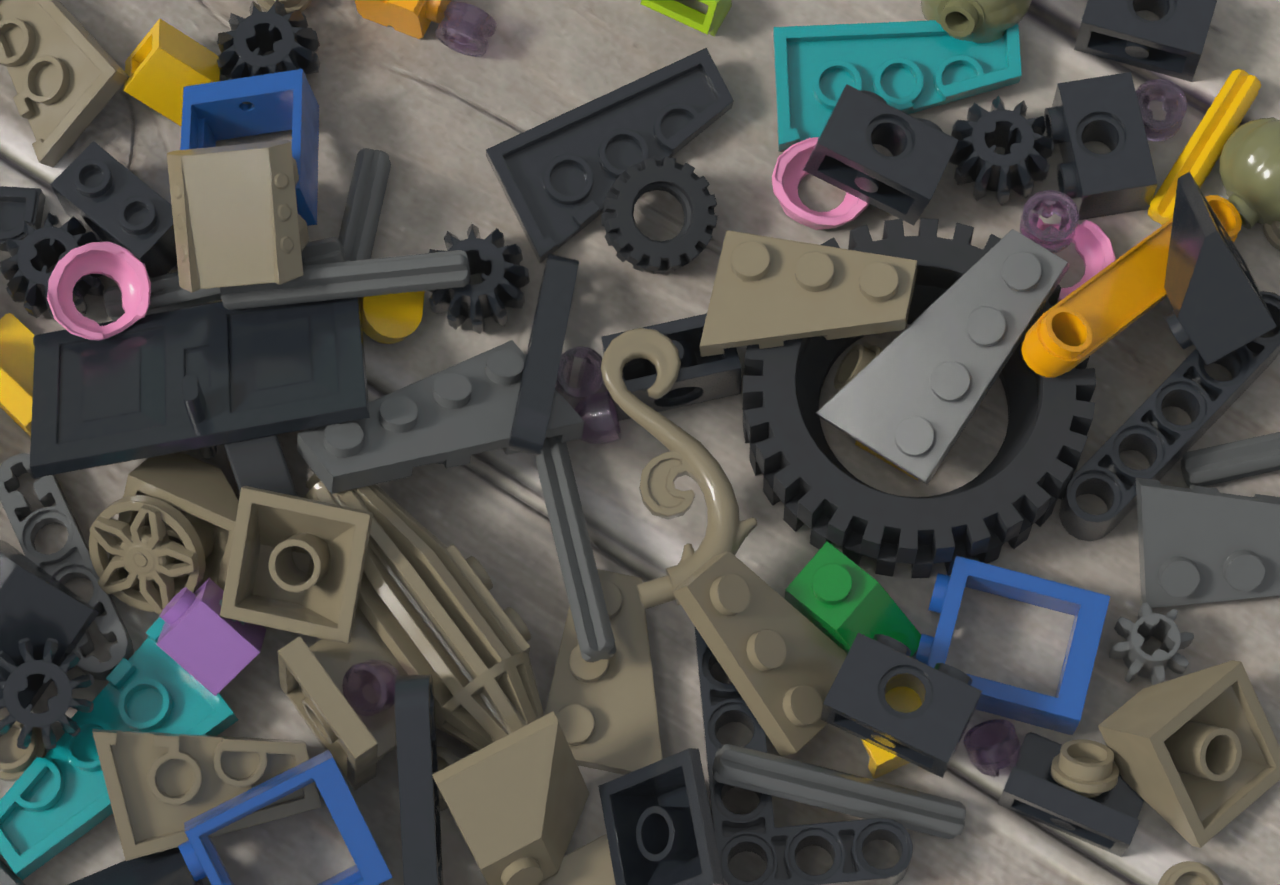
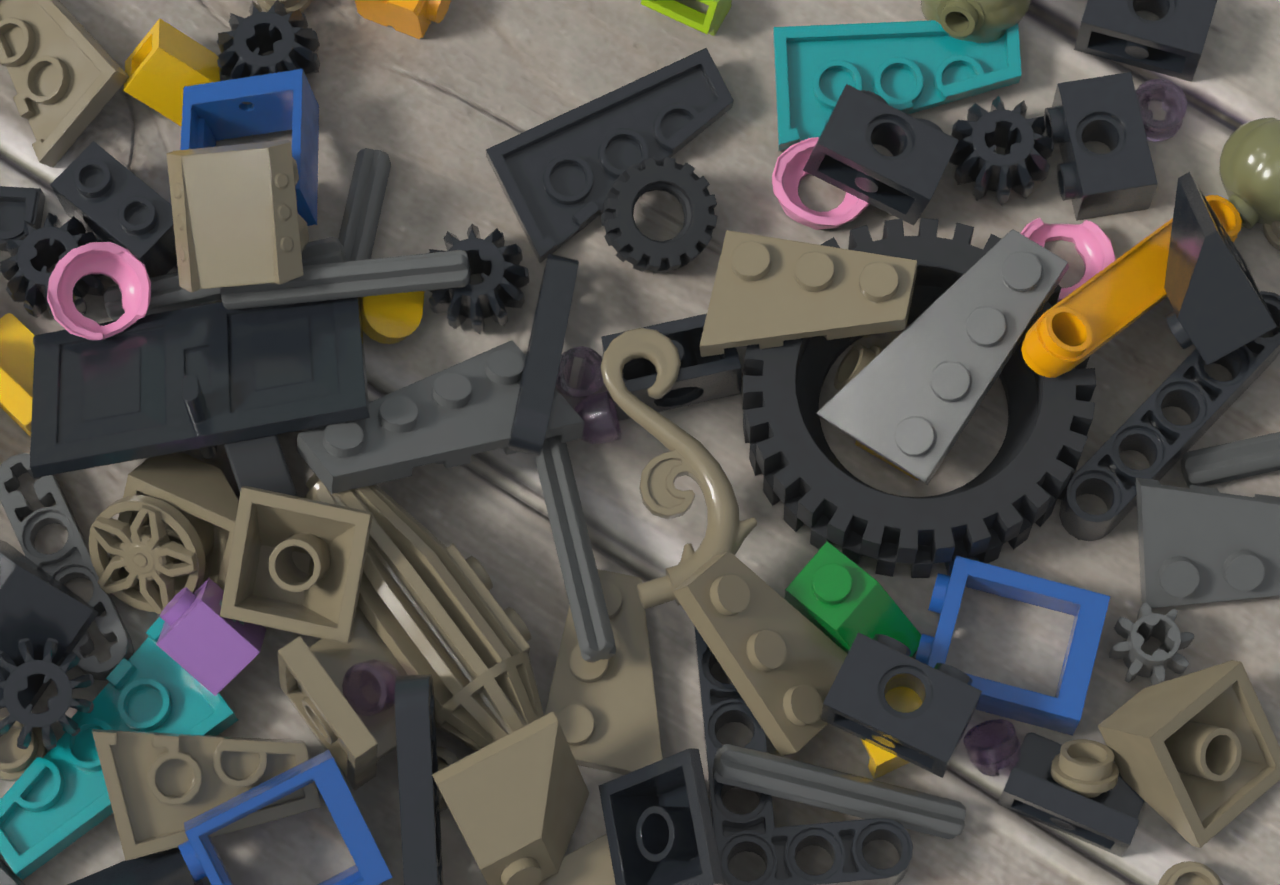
(466, 29): clear purple bush -> none
(1047, 204): clear purple bush -> none
(1207, 140): yellow axle -> none

